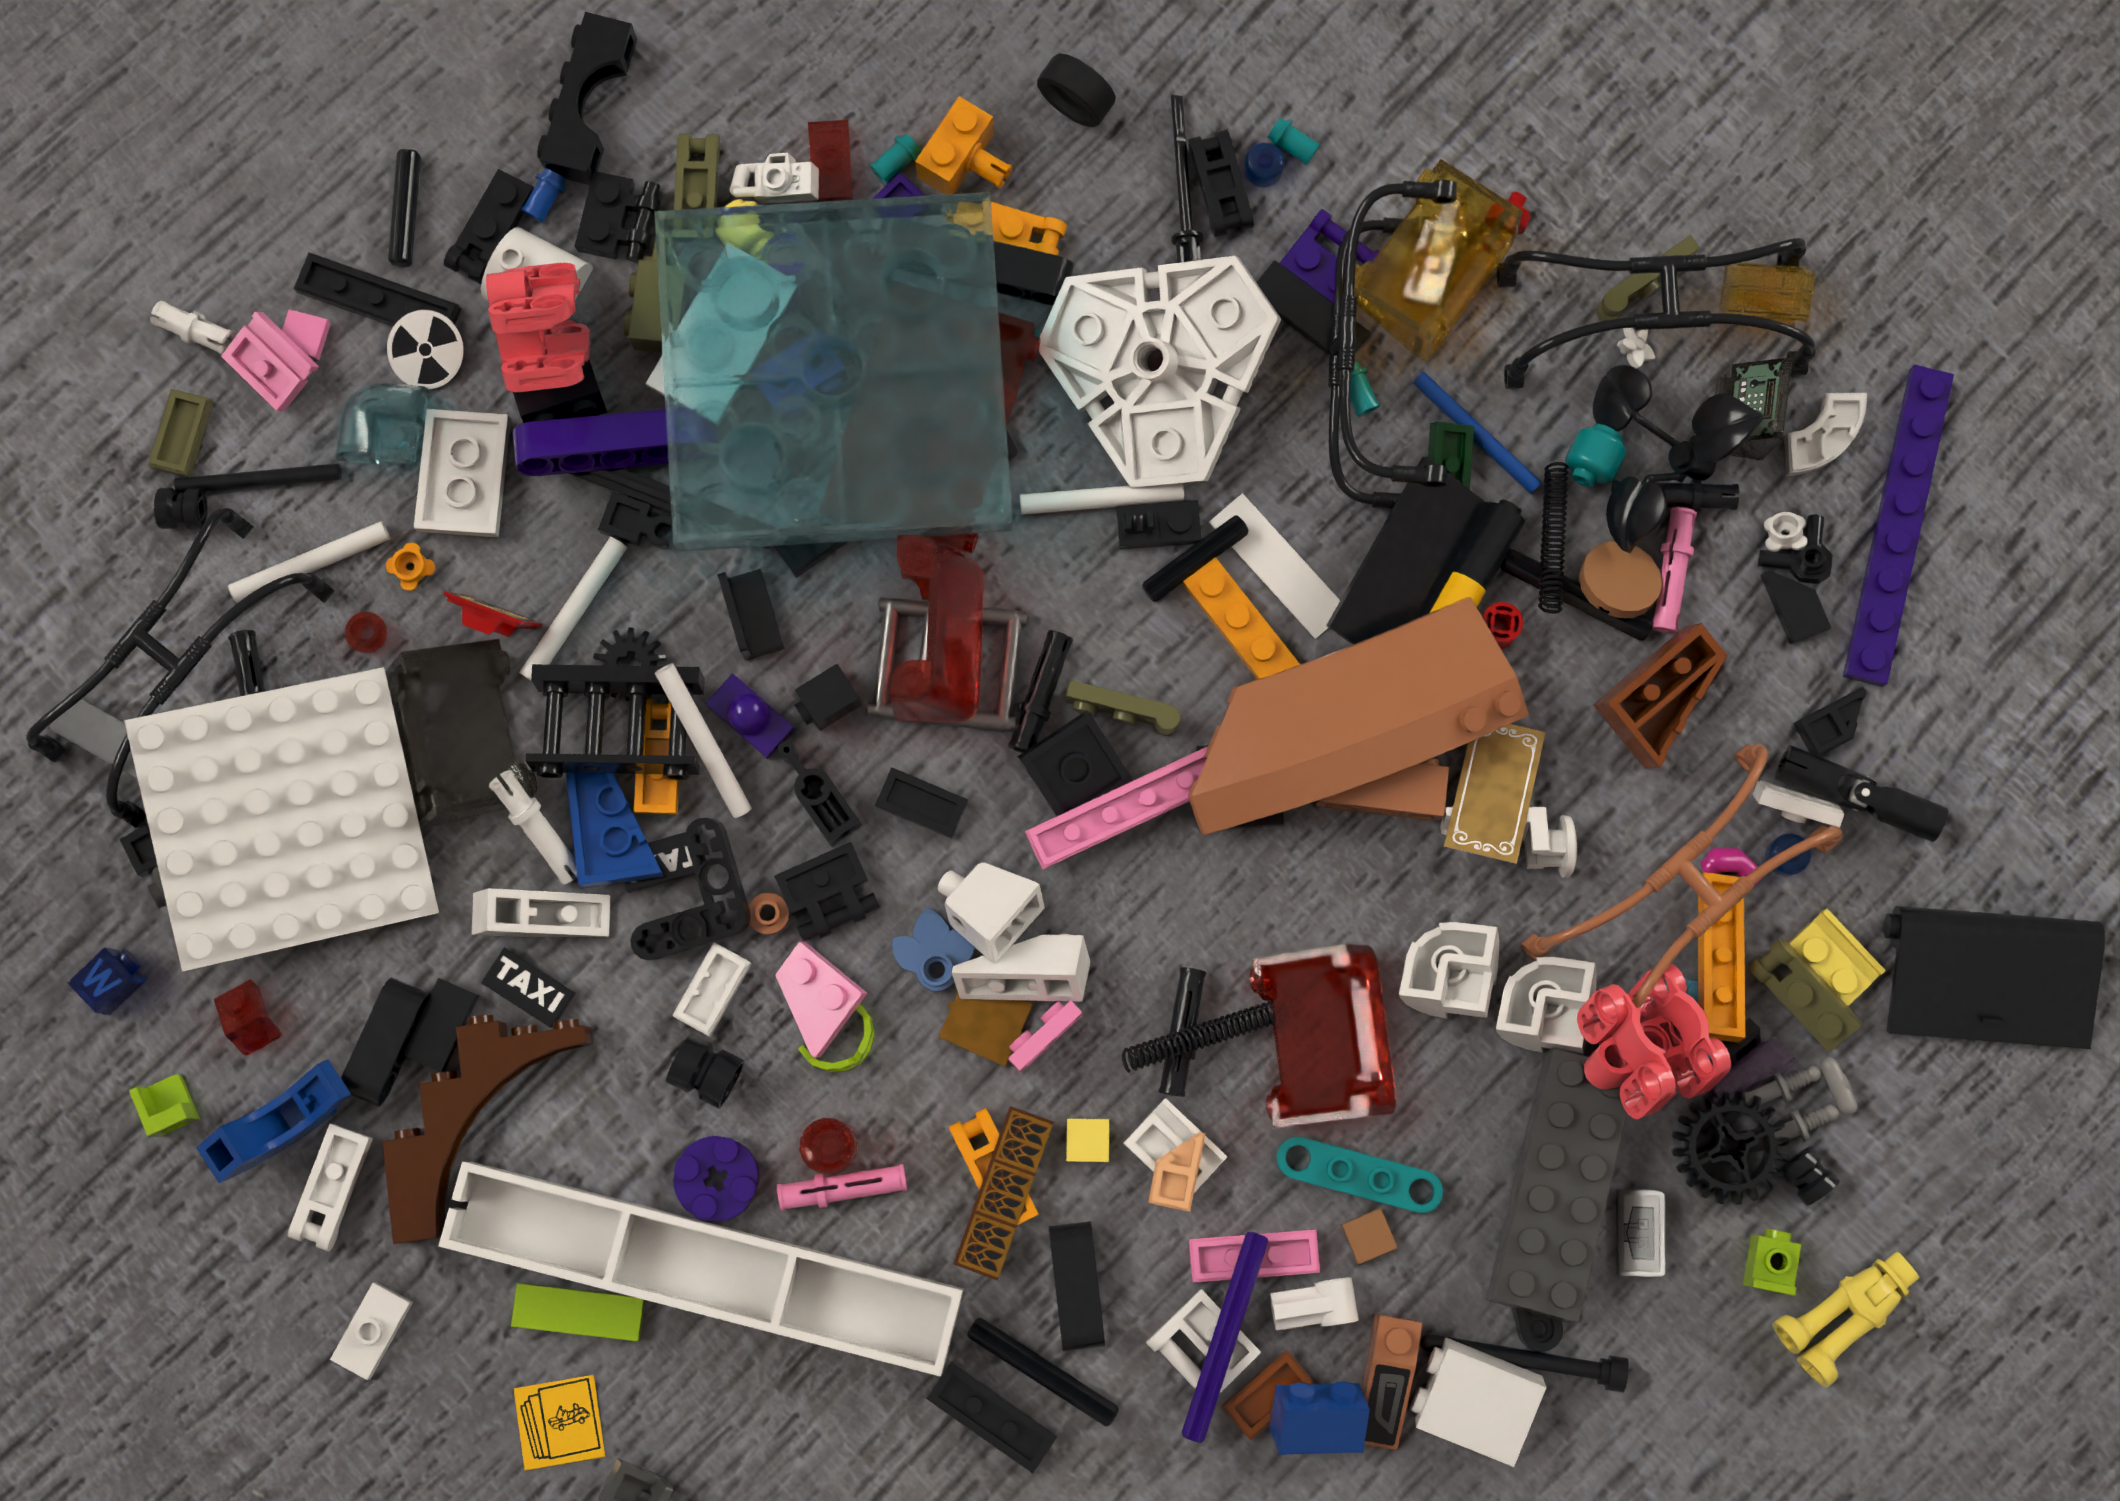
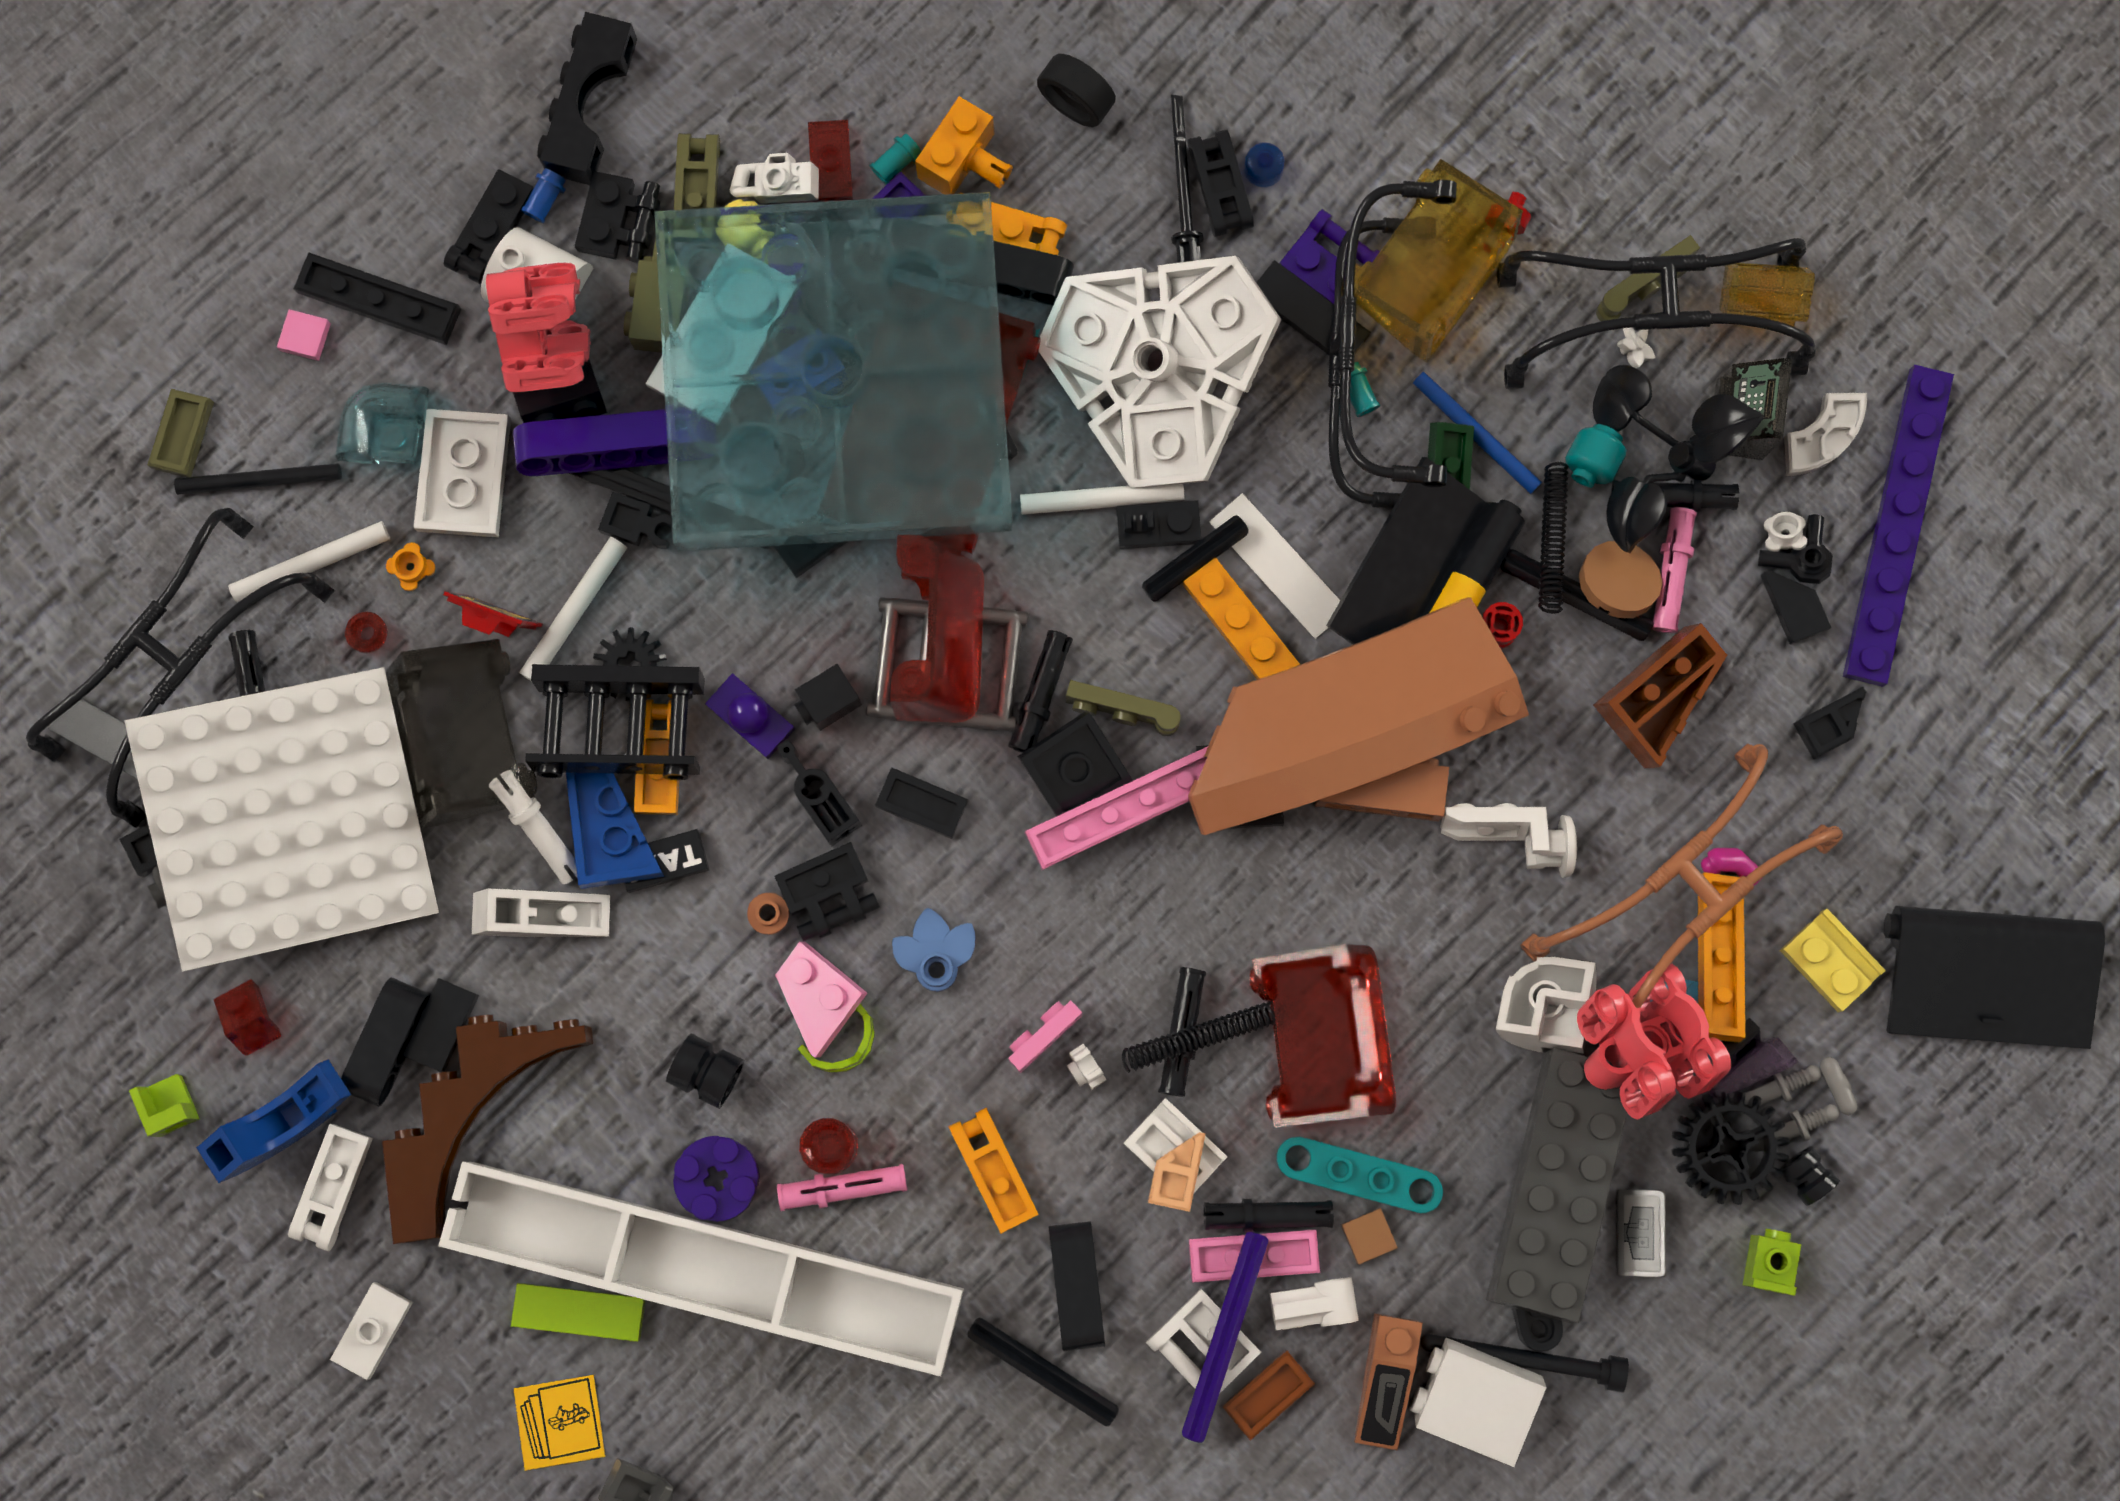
(108, 980): clear blue brick -> none
(180, 508): black wheel -> none
(191, 327): white pin -> none
(269, 361): bright pink plate -> none
(404, 208): black axle -> none
(425, 349): white sticker -> none
(528, 987): black tile -> none
(703, 740): white piece -> none
(708, 914): black beam -> none
(712, 989): white plate -> none
(751, 614): black panel -> none
(986, 1026): pearl gold piece -> none
(990, 907): white torso -> none
(992, 1417): black plate -> none
(1003, 1193): sticker -> none
(1030, 970): white slope -> none
(1085, 1068): none -> white plate
(1087, 1140): light yellow tile -> none
(1267, 1215): none -> black pin
(1293, 140): teal pin -> none
(1319, 1418): blue brick -> none
(1437, 256): clear yellow hinge -> none
(1452, 970): white brick -> none
(1495, 793): pearl gold sticker -> none
(1793, 865): clear blue piece -> none
(1798, 805): white plate -> none
(1806, 995): olive plate -> none
(1871, 1299): light yellow piece -> none
(1885, 803): black piece -> none

